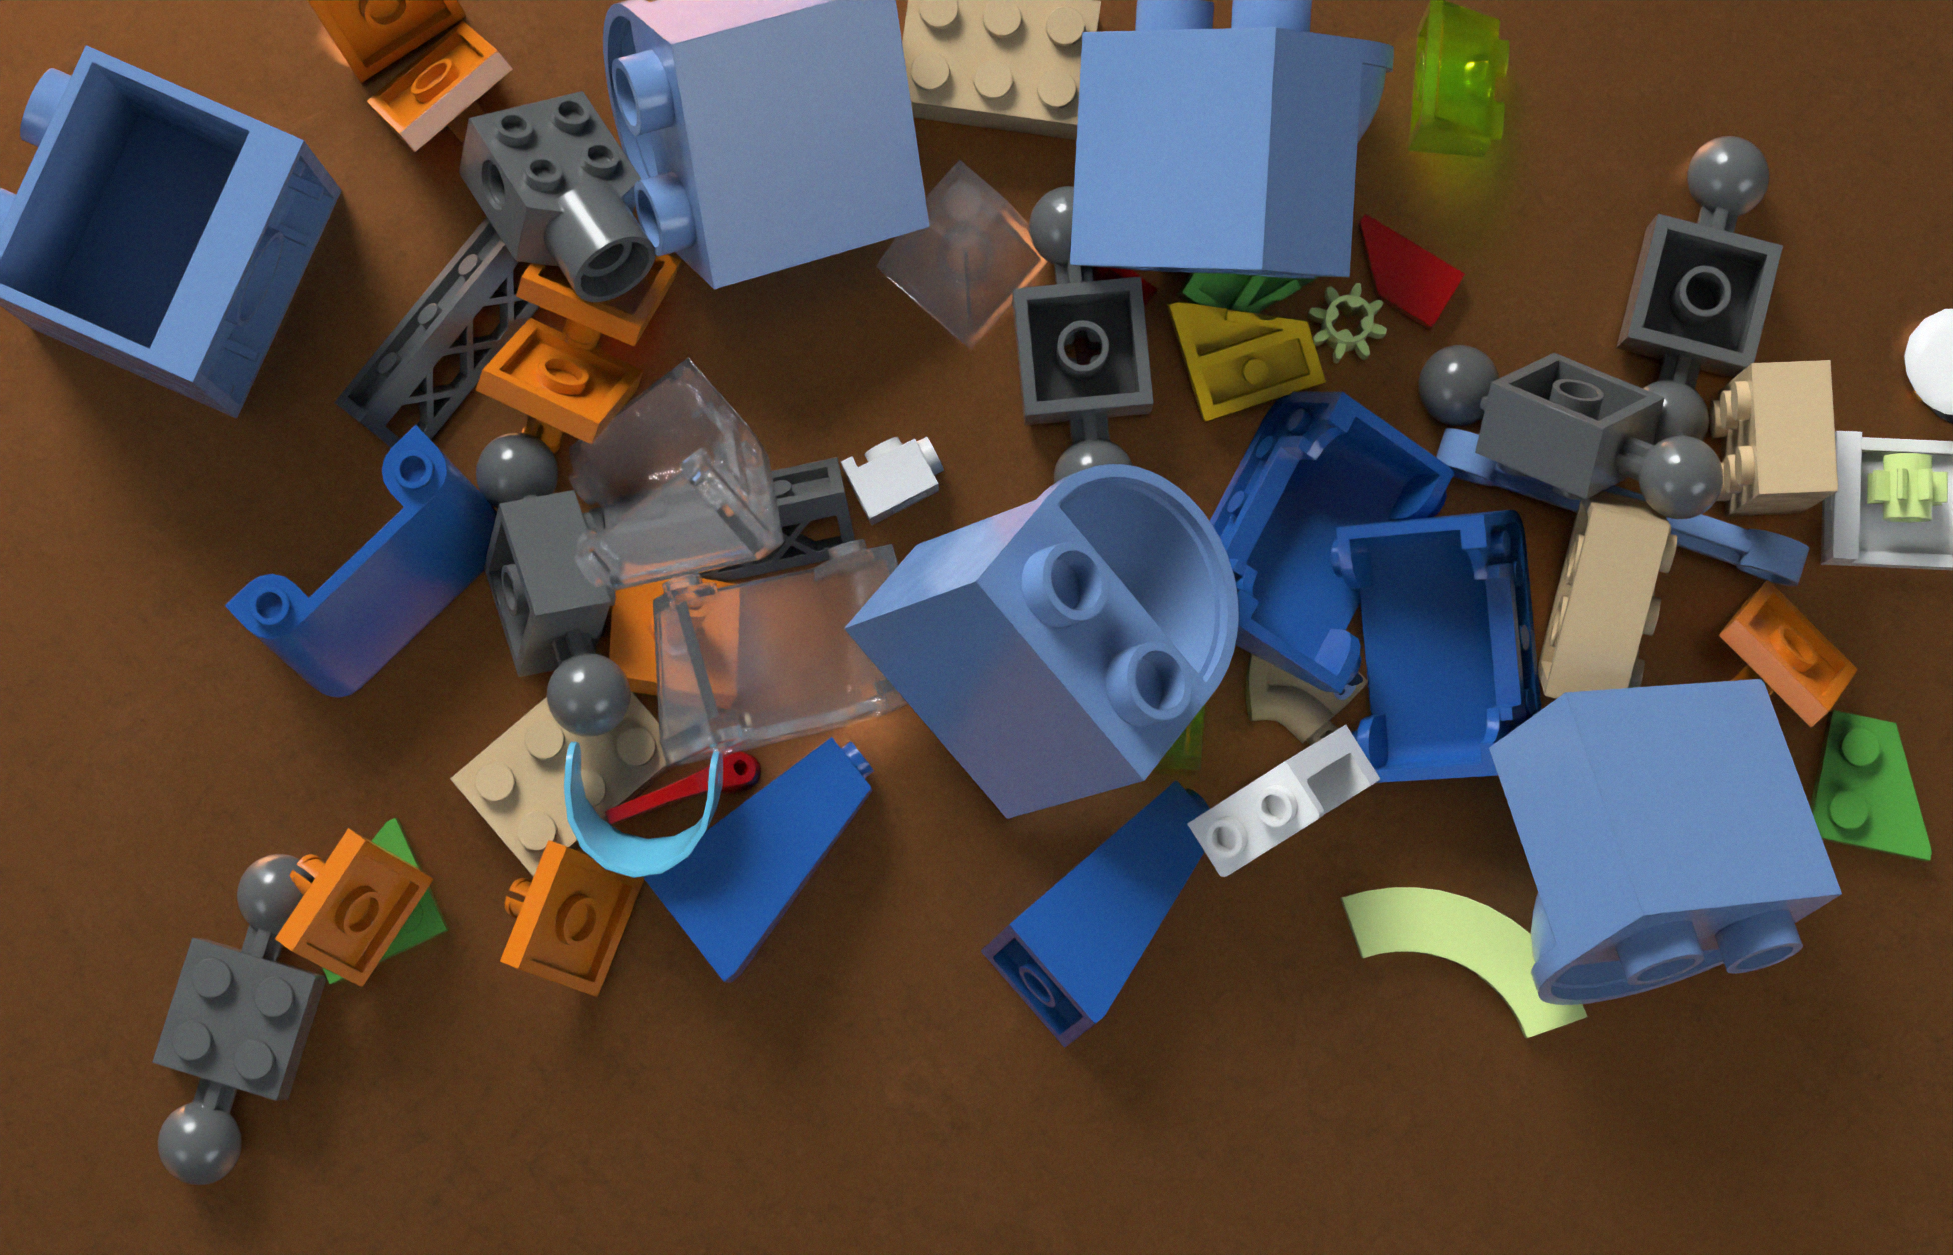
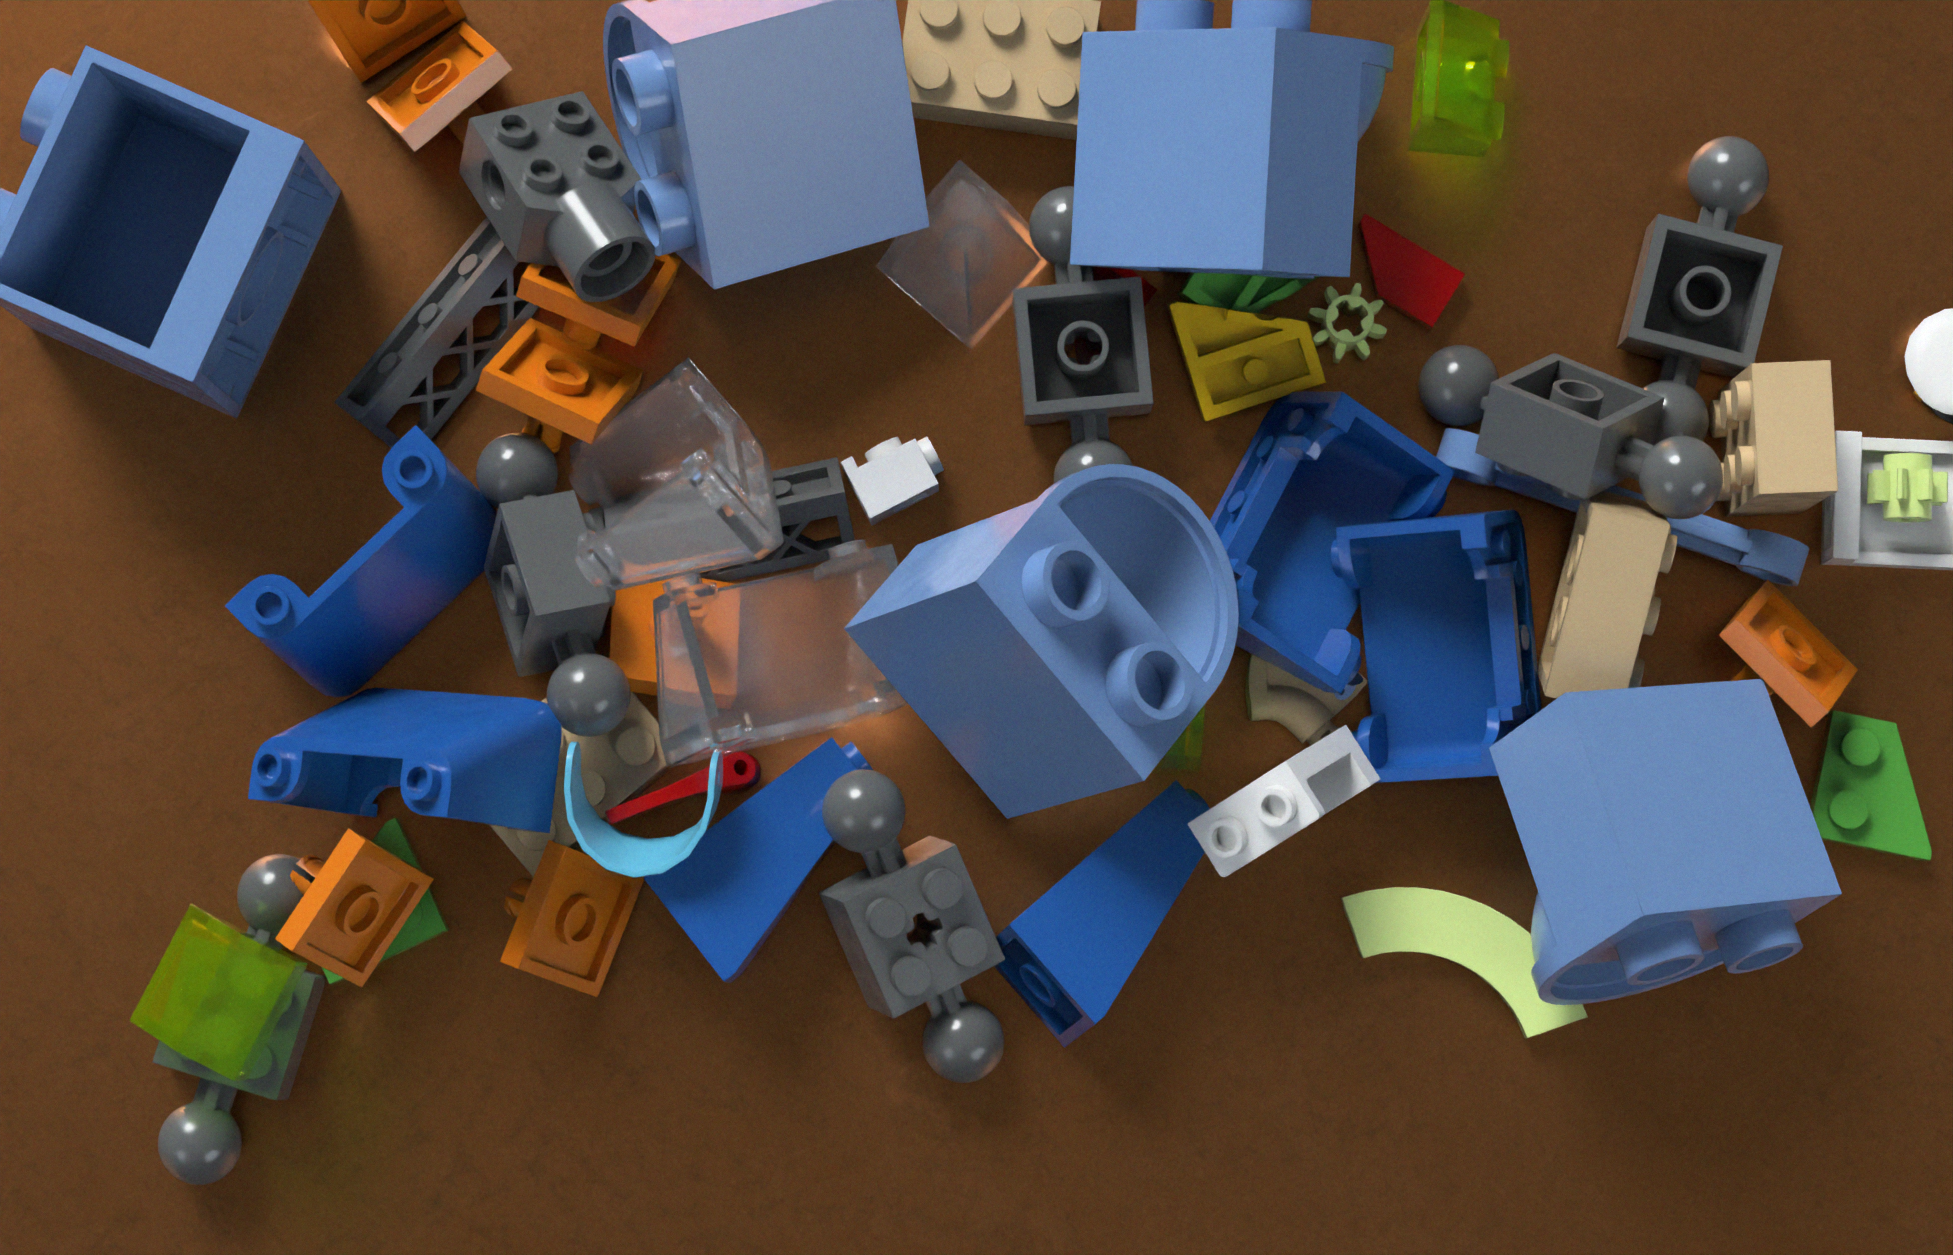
(218, 994): none -> clear neon green slope
(447, 752): none -> blue windscreen
(876, 912): none -> dark grey brick

